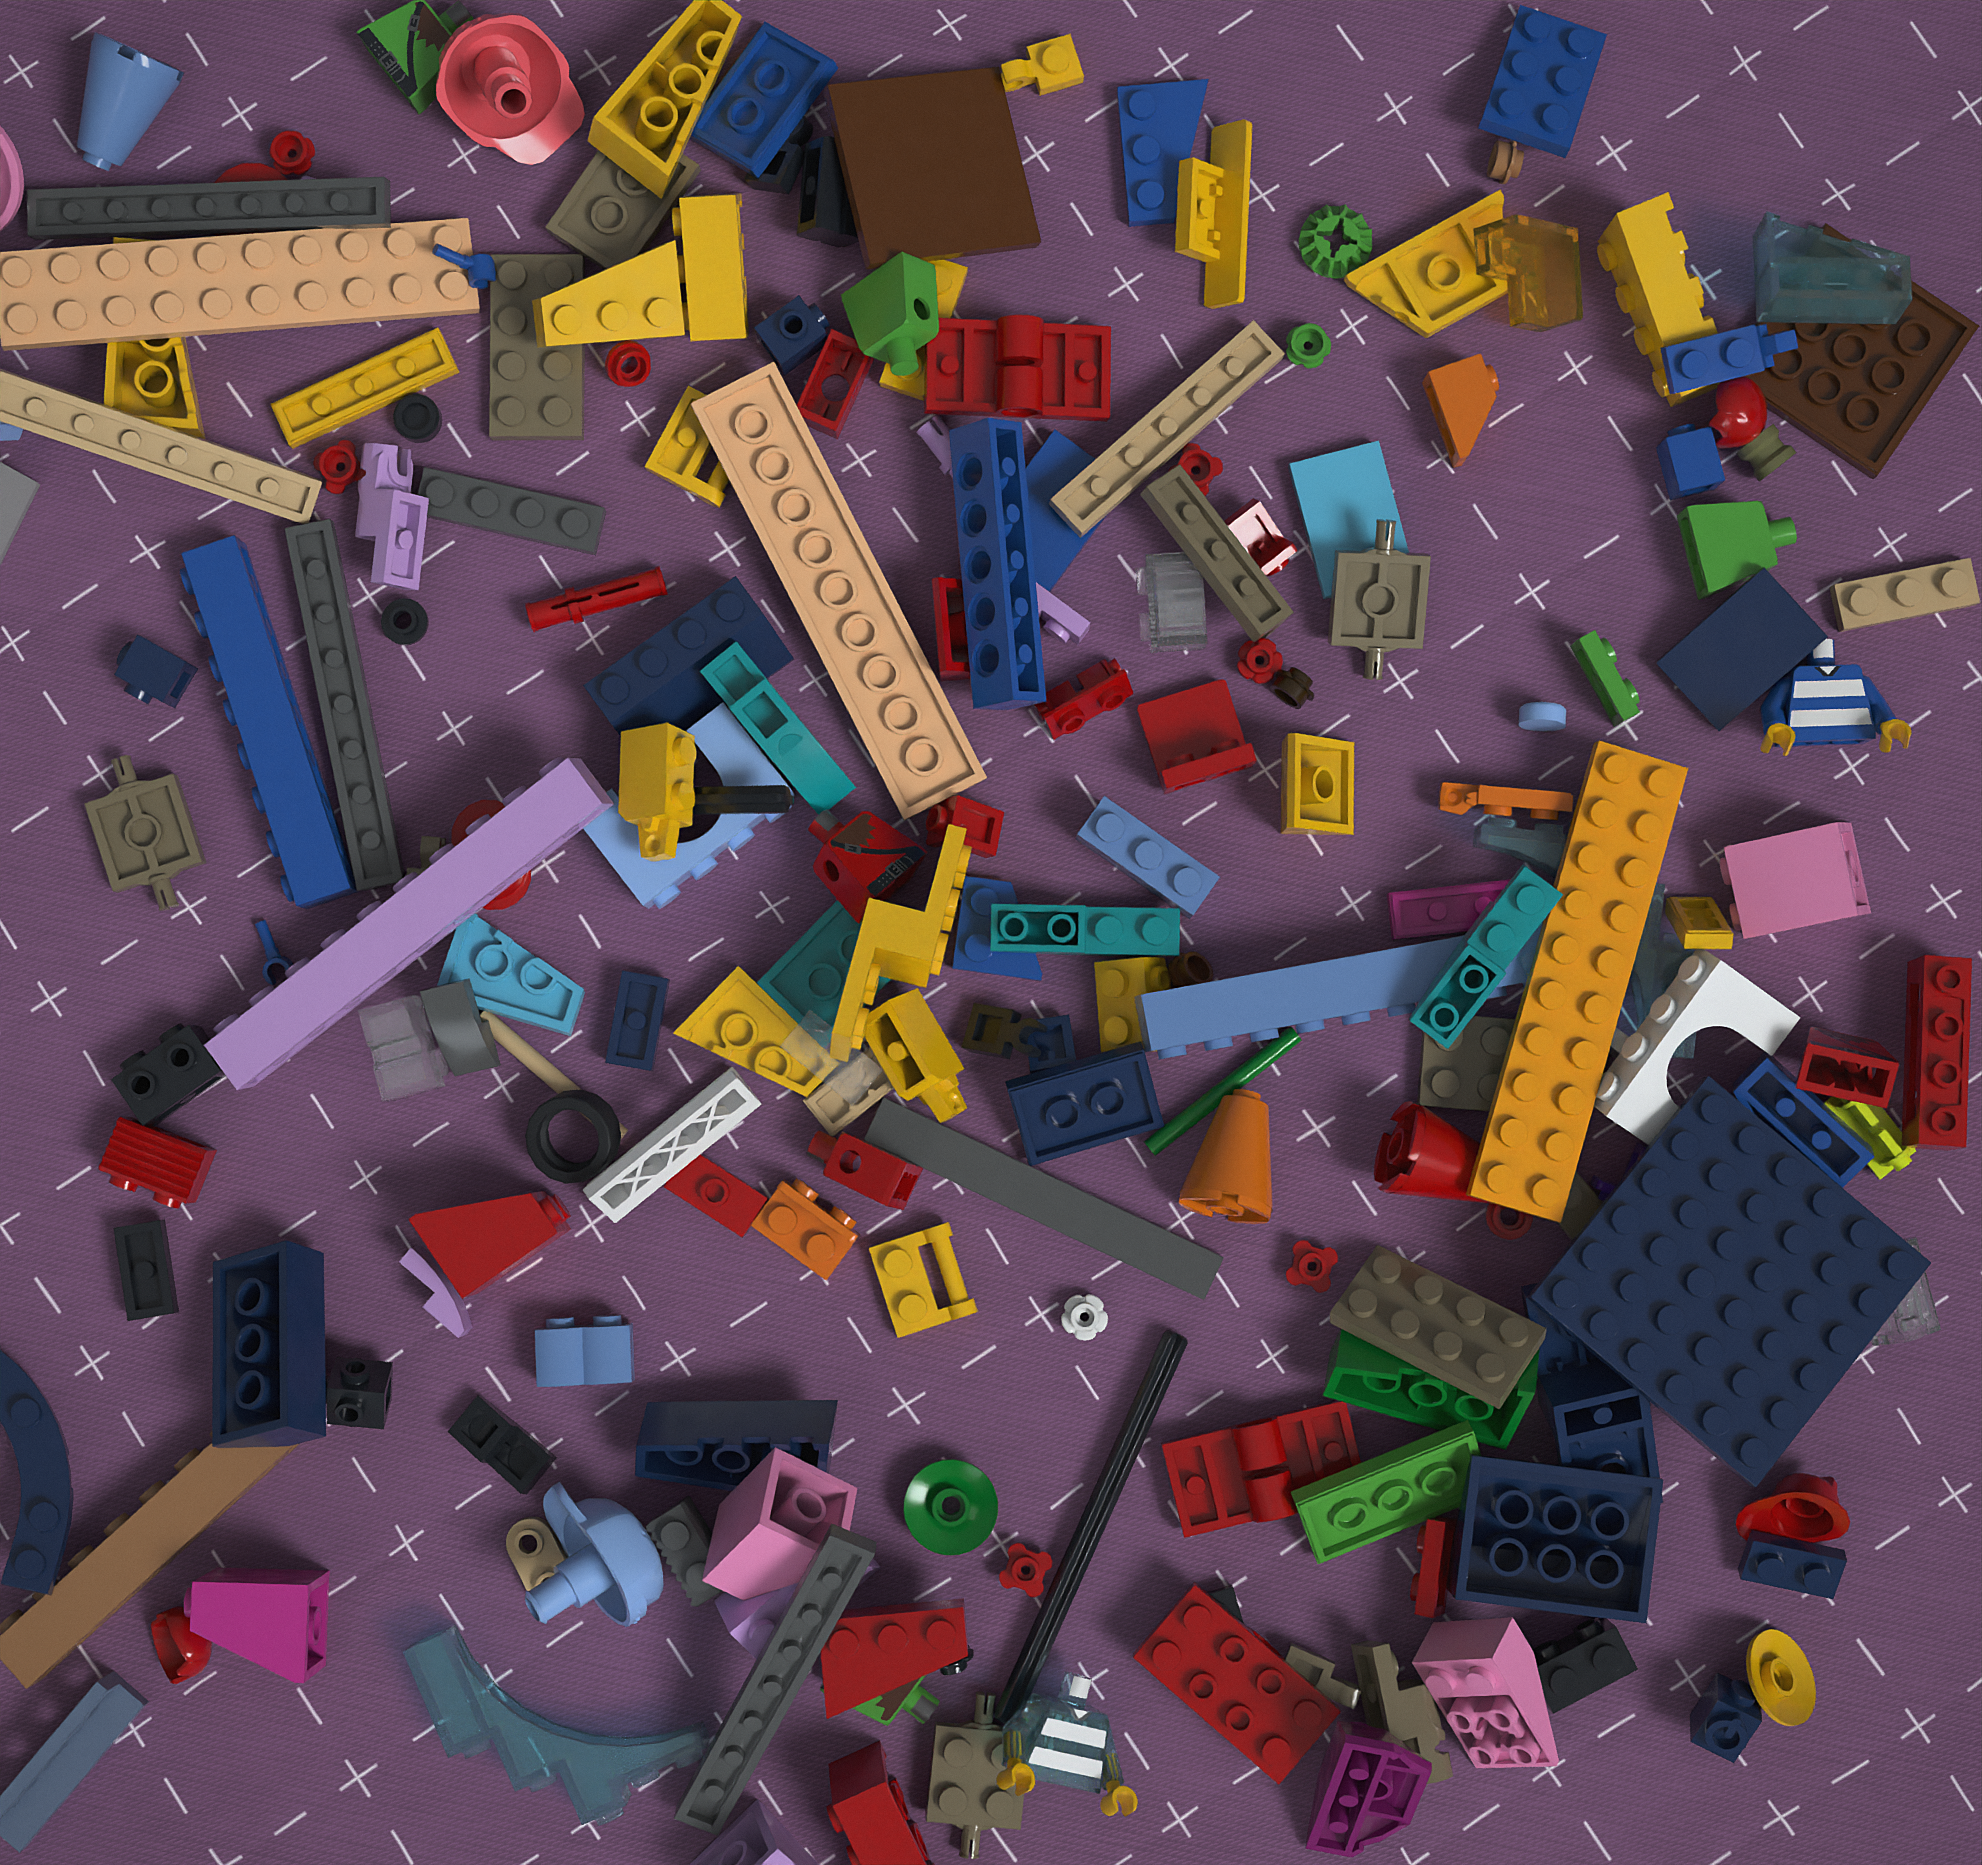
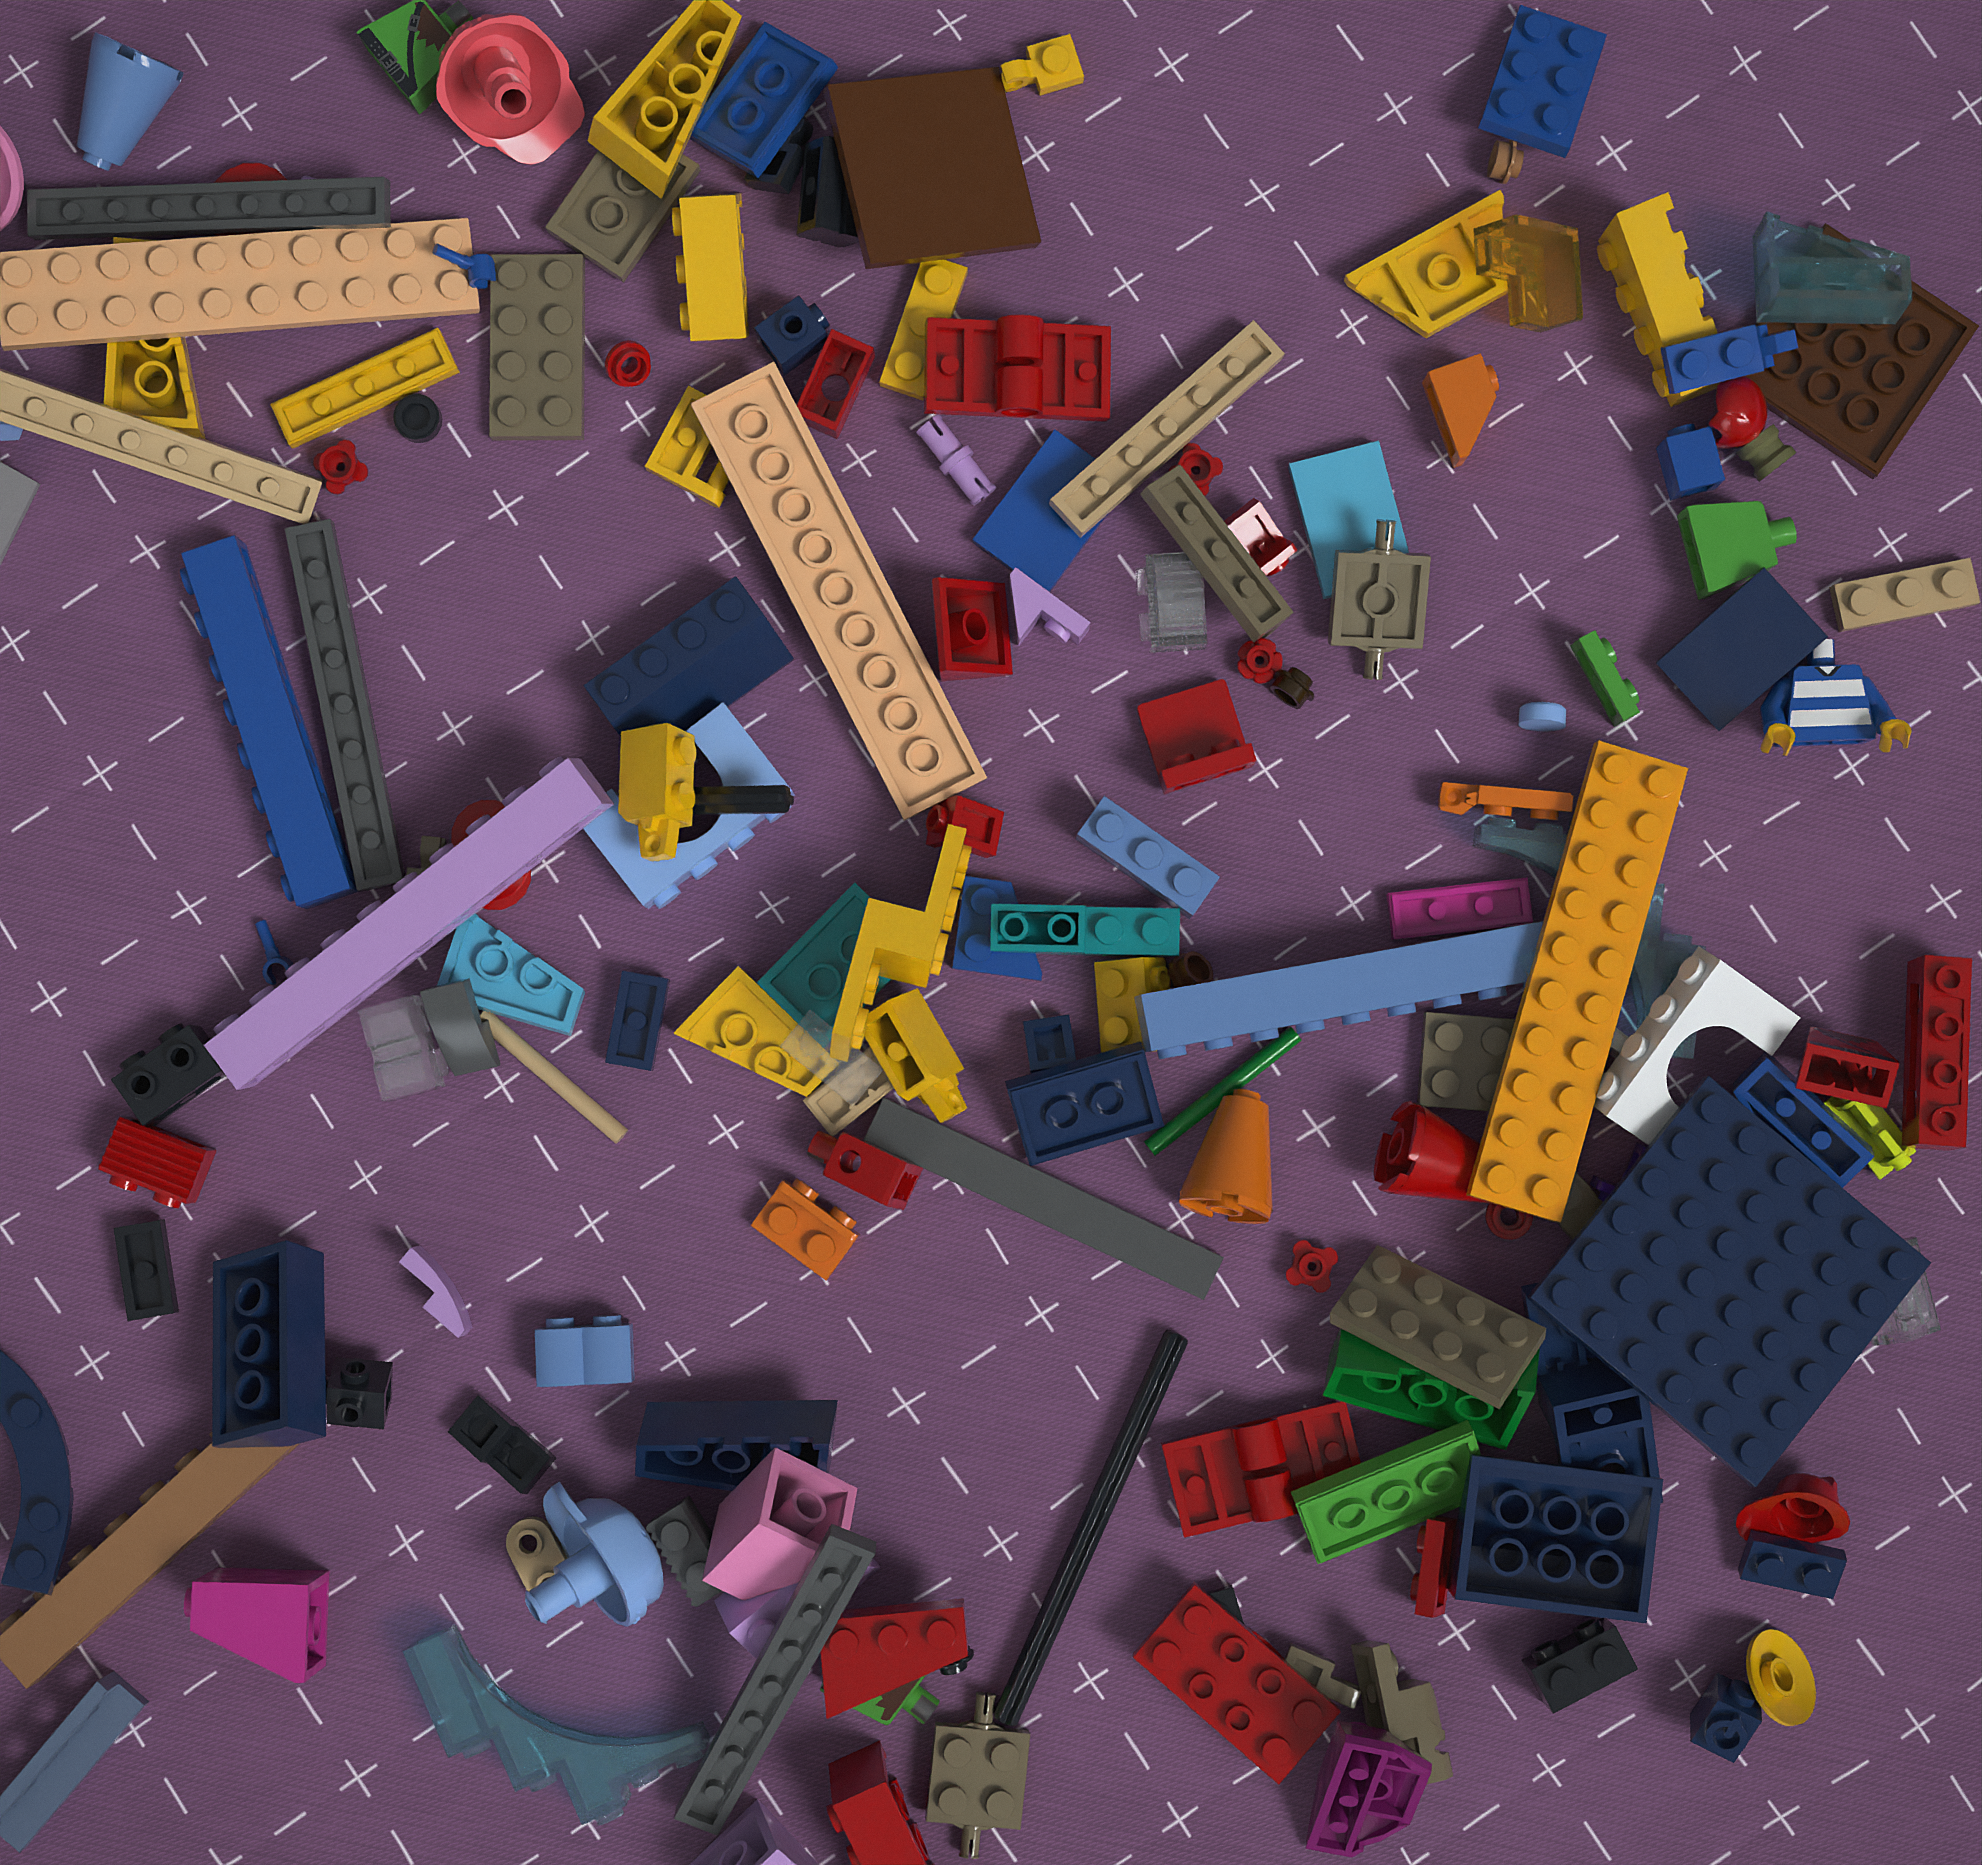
(145, 833): dark tan plate -> none
(153, 672): dark blue brick -> none
(179, 1649): red hair -> none
(289, 141): red plate -> none
(391, 515): lavender plate -> none
(418, 625): black plate -> none
(490, 1237): red slope -> none
(512, 511): dark grey plate -> none
(543, 1152): black tyre -> none
(595, 599): red pin -> none
(617, 304): yellow wedge -> none
(672, 1145): white fence -> none
(718, 1194): red plate -> none
(777, 728): teal slope -> none
(863, 859): red torso -> none
(895, 311): bright green torso -> none
(908, 1285): yellow plate -> none
(945, 1531): green dish -> none
(997, 565): blue brick -> none
(997, 1030): black plate -> none
(1019, 1557): red plate -> none
(1065, 1746): torso -> none
(1084, 1329): white plate -> none
(1103, 690): red hinge -> none
(1155, 134): blue wing -> none
(1215, 212): yellow bracket -> none
(1308, 333): bright green plate -> none
(1317, 250): bright green gear -> none
(1317, 785): yellow slope -> none
(1483, 956): teal slope -> none
(1489, 1691): bright pink slope -> none
(1698, 923): yellow plate -> none
(1795, 880): bright pink slope -> none

